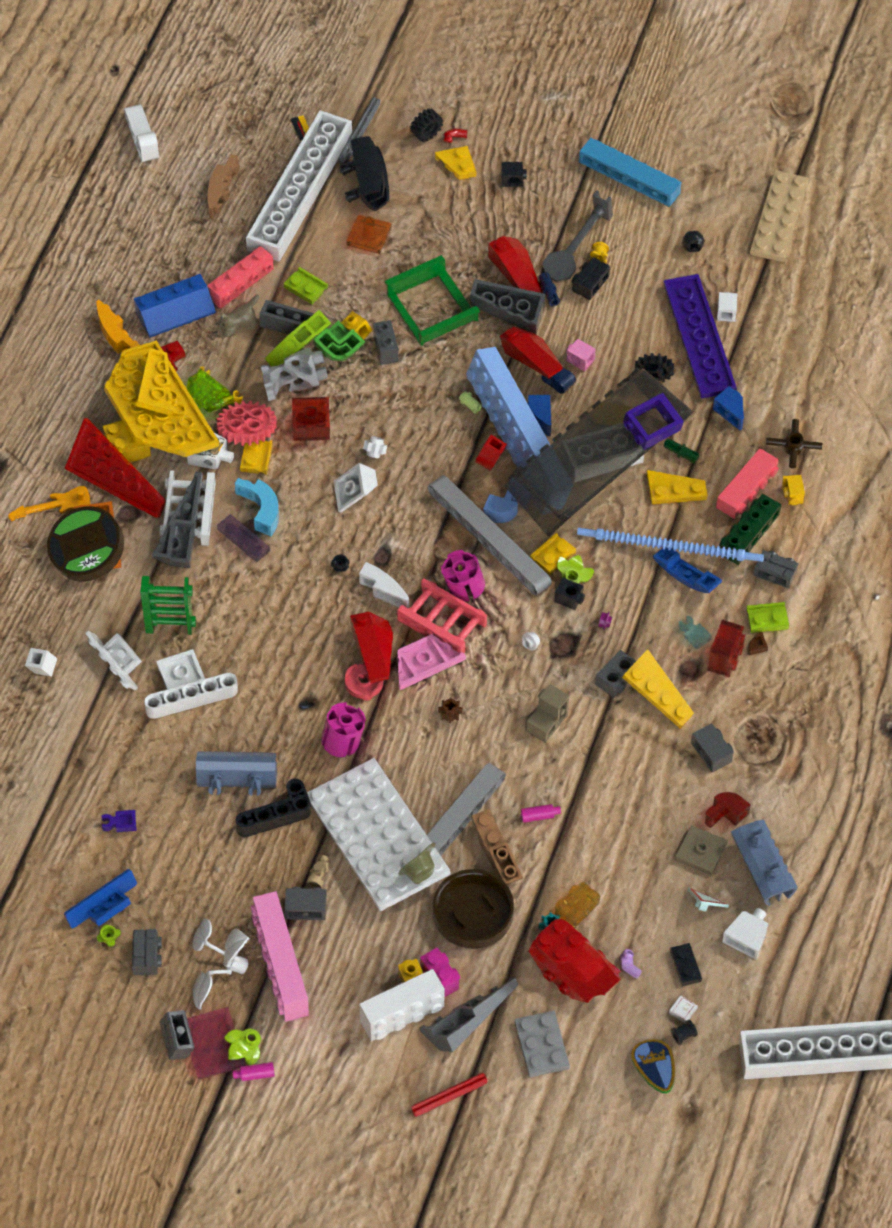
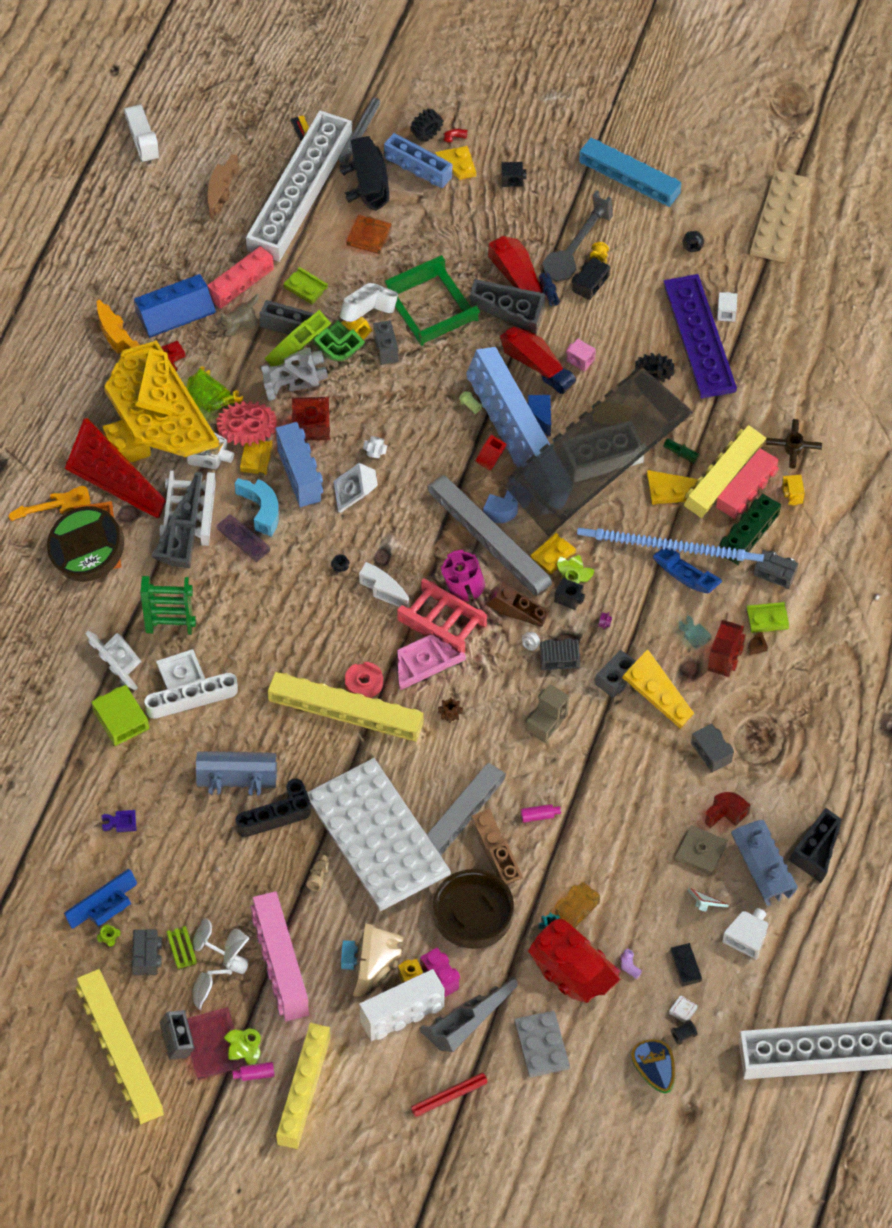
(41, 662): white brick -> none
(119, 1046): none -> light yellow brick
(120, 715): none -> lime brick
(177, 932): none -> lime tile
(299, 464): none -> medium blue brick
(303, 1086): none -> light yellow brick
(305, 903): dark grey brick -> none
(343, 730): dark pink cylinder -> none
(346, 706): none -> light yellow brick
(348, 957): none -> medium azure piece
(366, 299): none -> white beam
(374, 643): red wedge -> none
(375, 958): none -> tan piece
(417, 160): none -> medium blue brick
(420, 867): olive piece -> none
(516, 605): none -> reddish brown slope
(559, 654): none -> dark grey brick
(666, 410): dark purple window -> none
(724, 471): none -> light yellow brick
(730, 406): blue slope -> none
(817, 846): none -> black wedge

